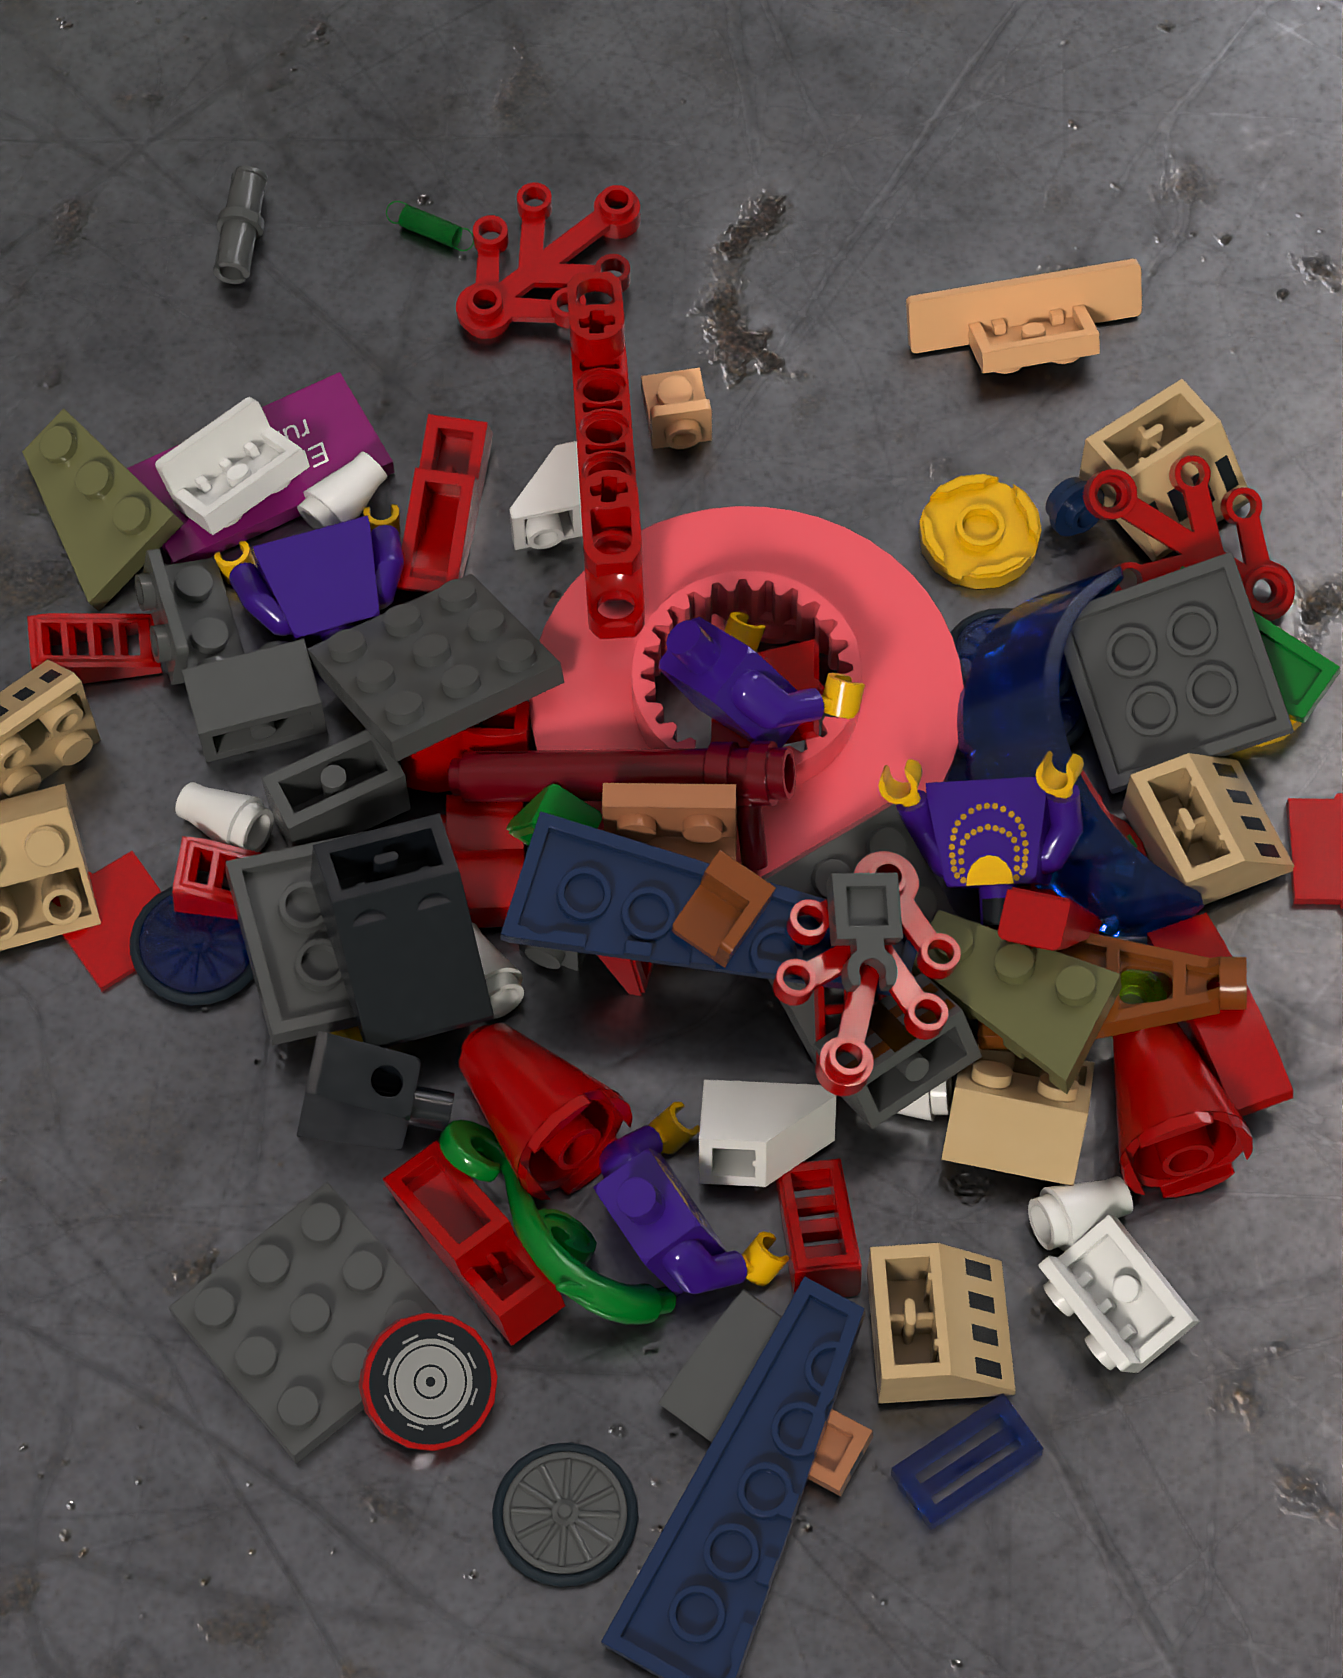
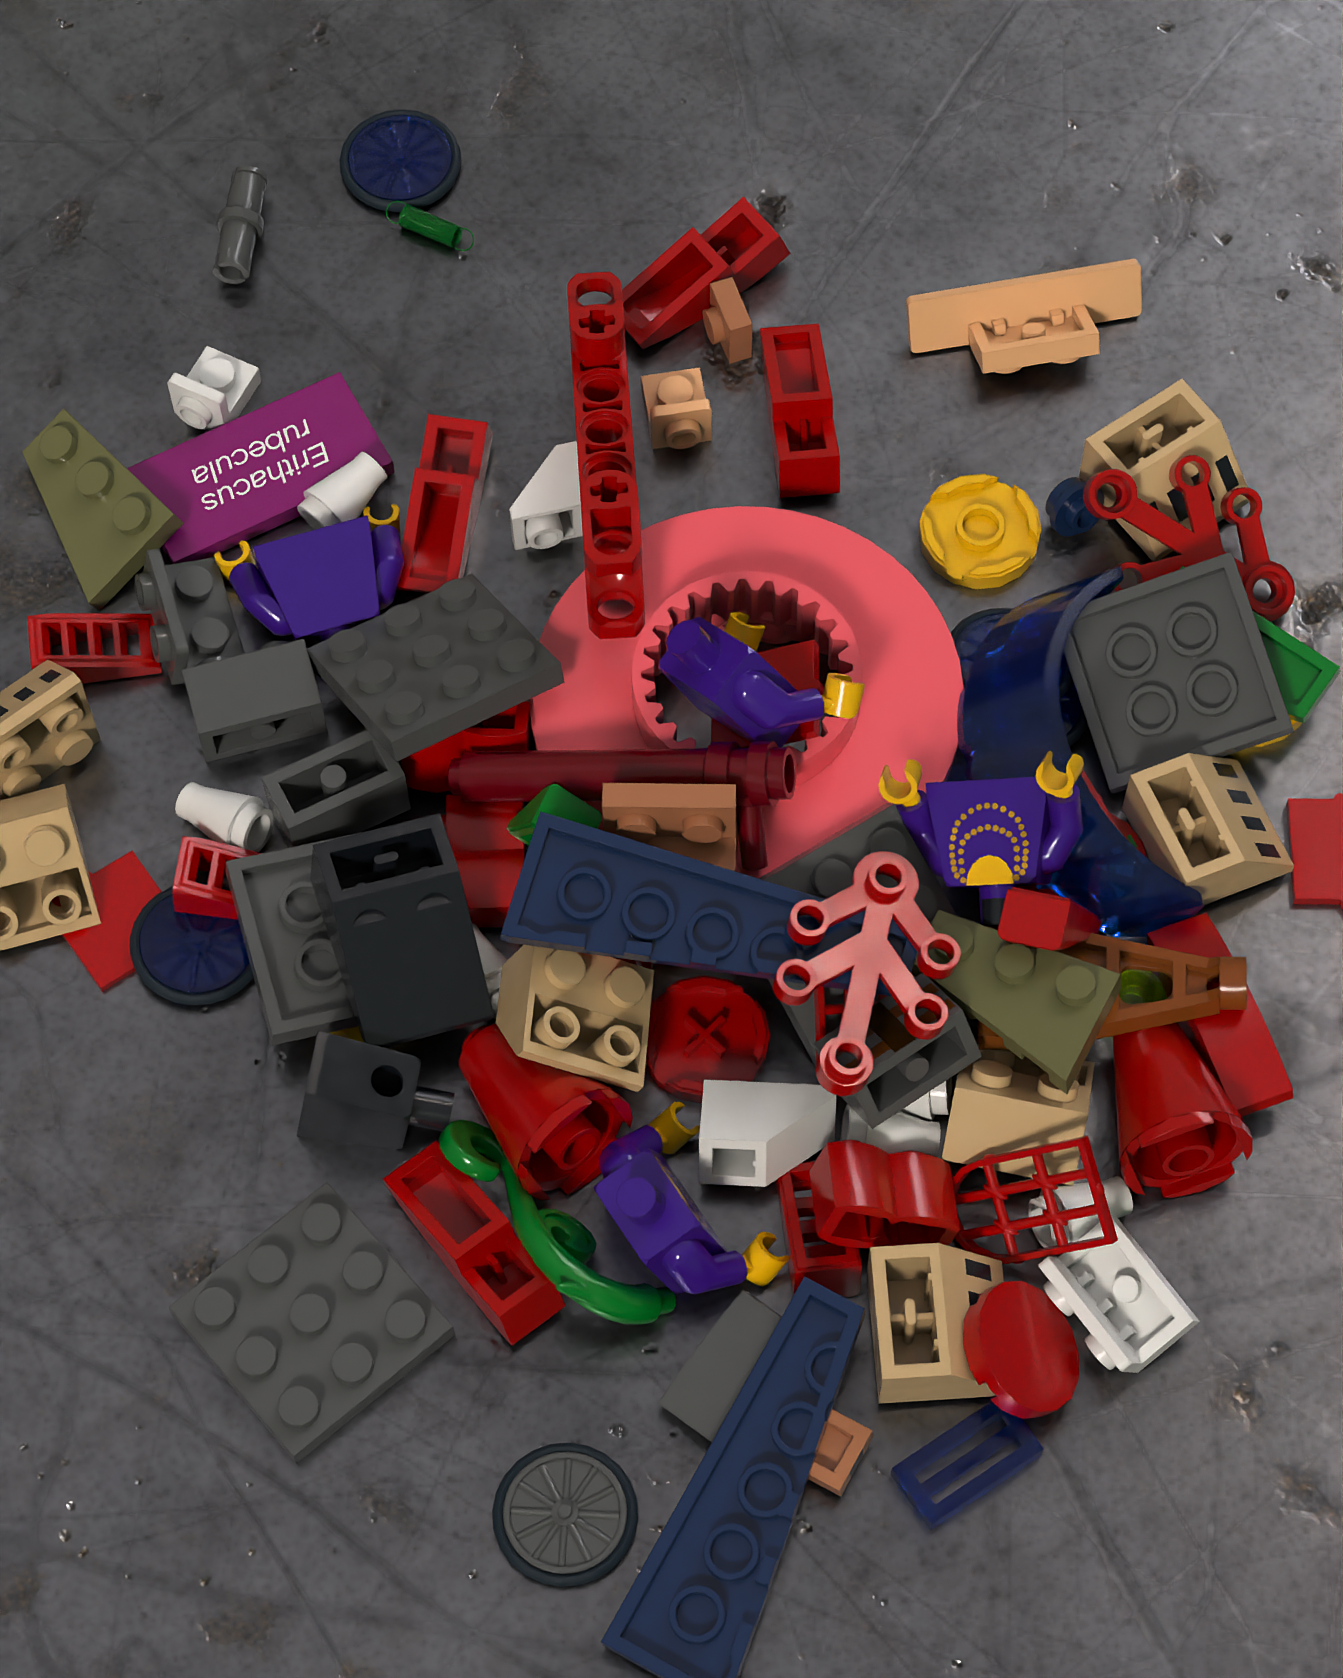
(213, 389): none -> white bracket
(230, 467): white bracket -> none
(400, 159): none -> clear blue wheel
(428, 1381): tile -> none
(541, 265): red plant -> none
(577, 1013): none -> tan slope
(677, 284): none -> red slope
(705, 1032): none -> red tile
(723, 908): dark orange panel -> none
(728, 321): none -> nougat plate
(800, 411): none -> red slope
(866, 917): dark grey plate -> none
(882, 1197): none -> red brick
(895, 1135): none -> white cone
(1021, 1349): none -> red tile
(1050, 1216): none -> red window

